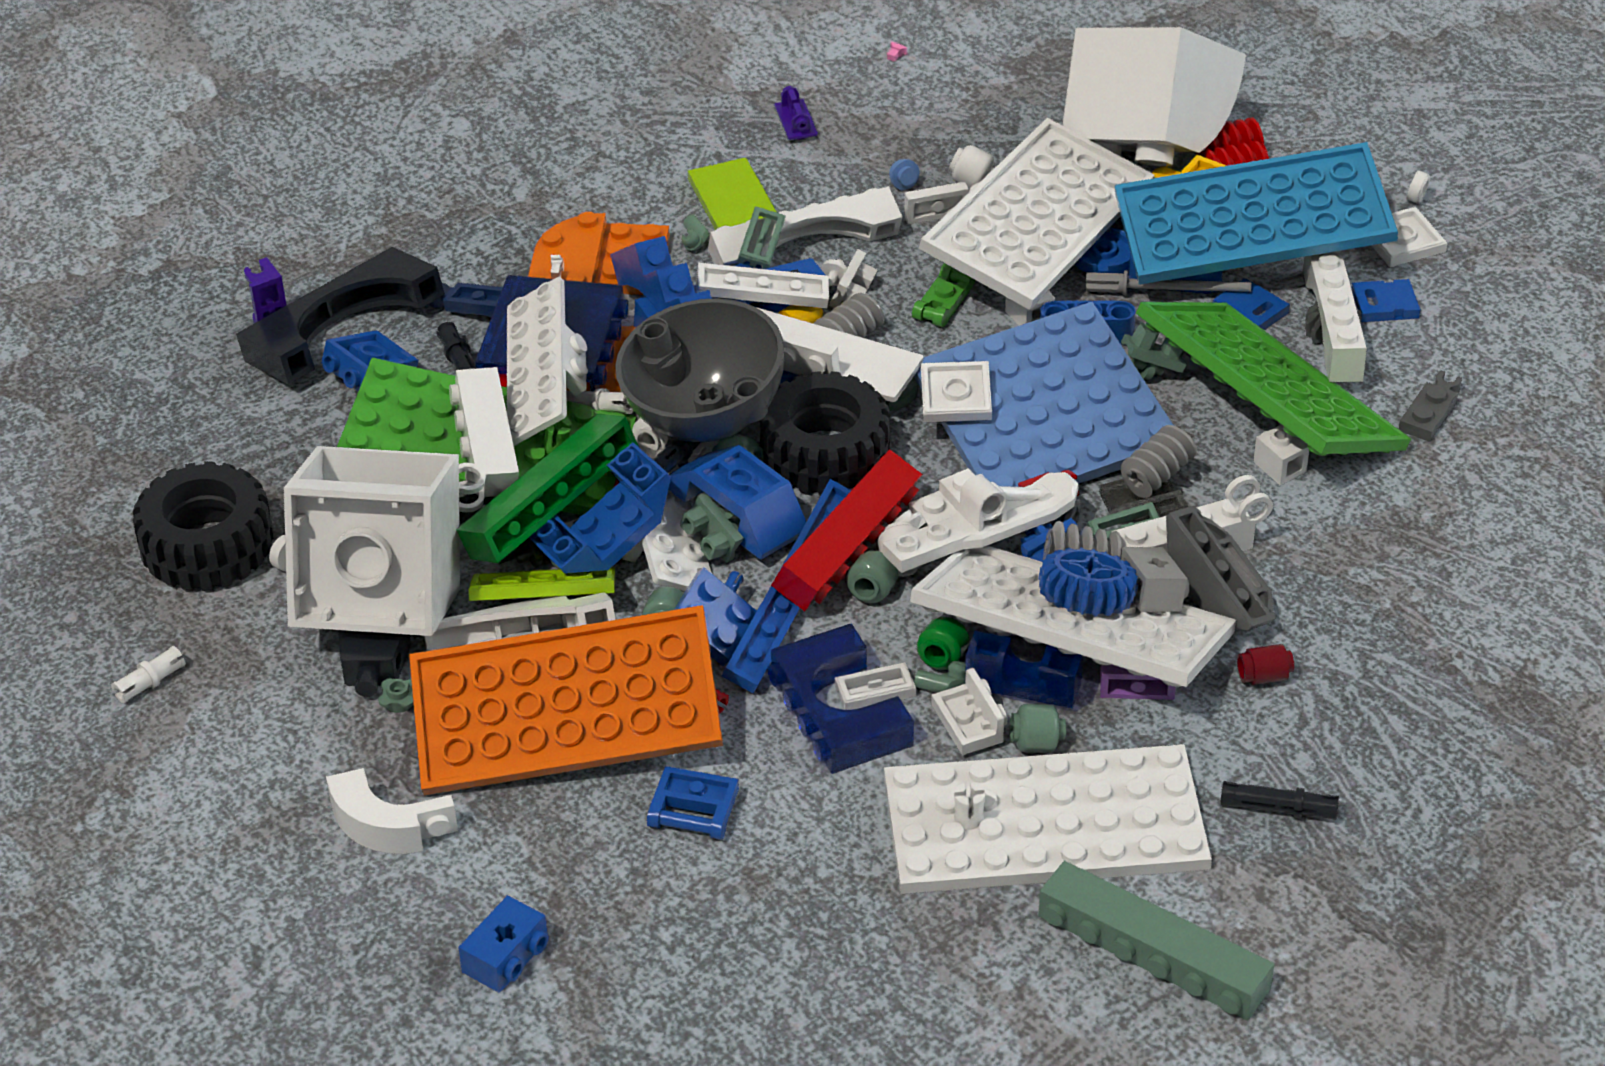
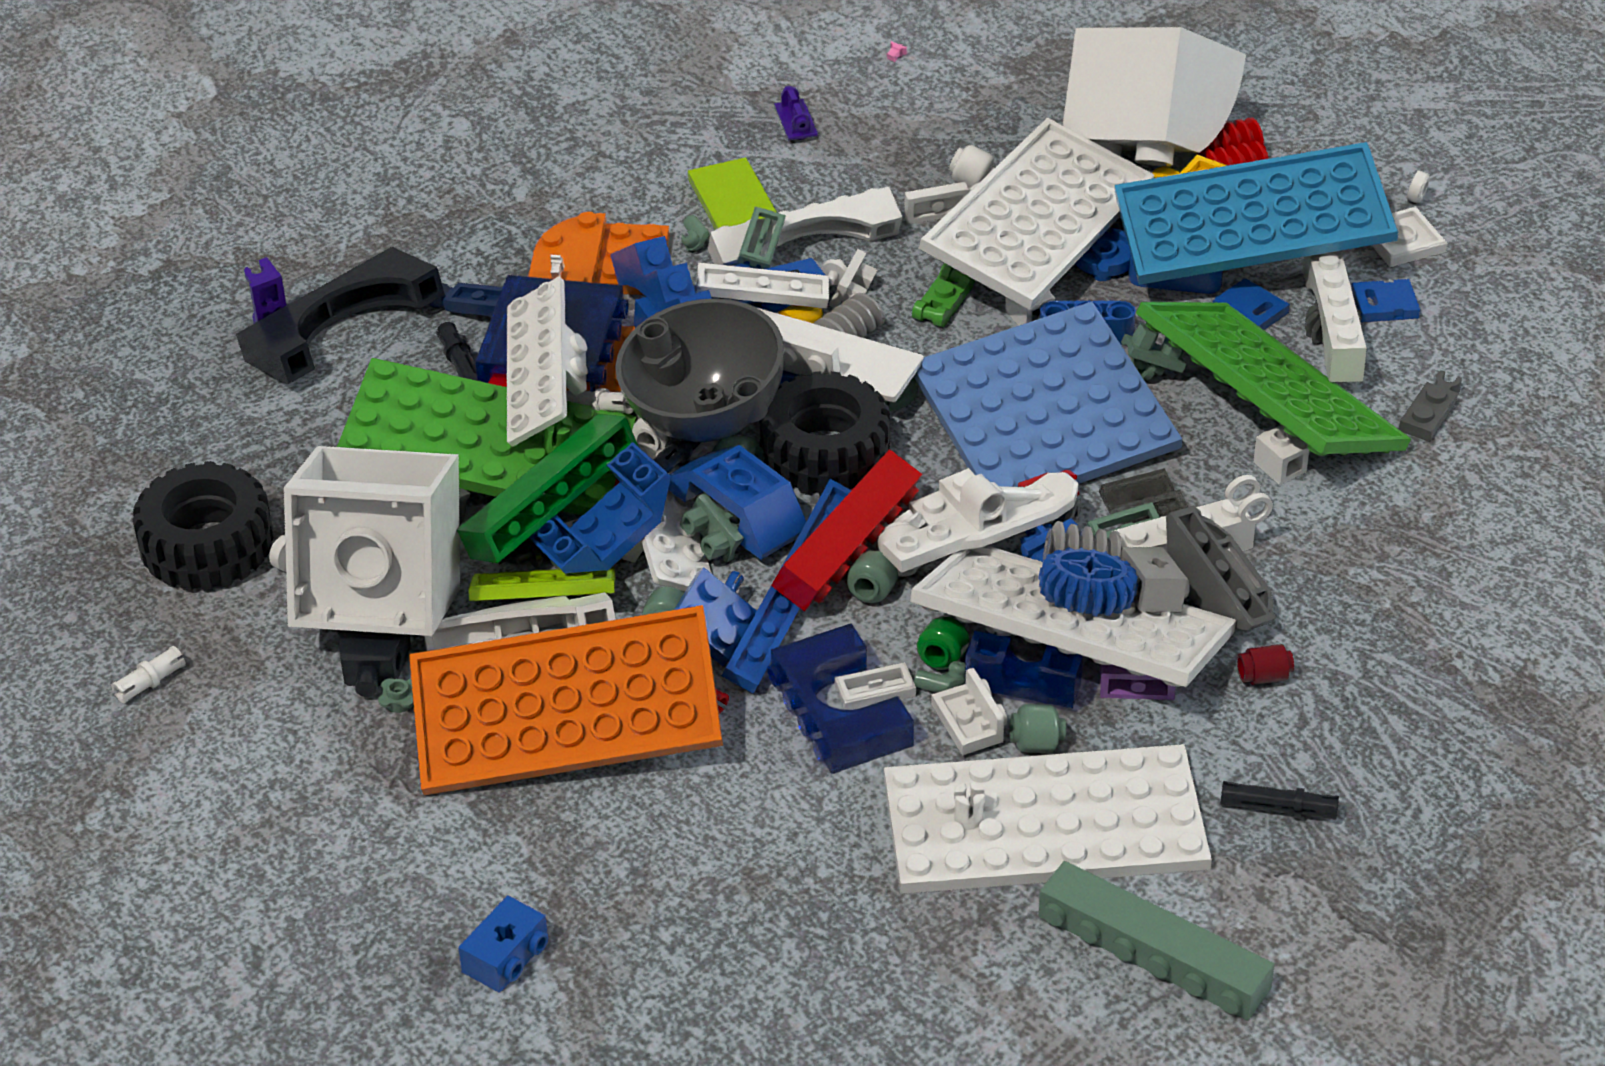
(350, 355): blue plate -> none
(386, 825): white arch -> none
(485, 435): white hinge -> none
(697, 793): blue plate -> none
(904, 174): medium blue plate -> none
(956, 391): white tile -> none
(1119, 283): light grey piece -> none
(1157, 460): light grey piece -> none

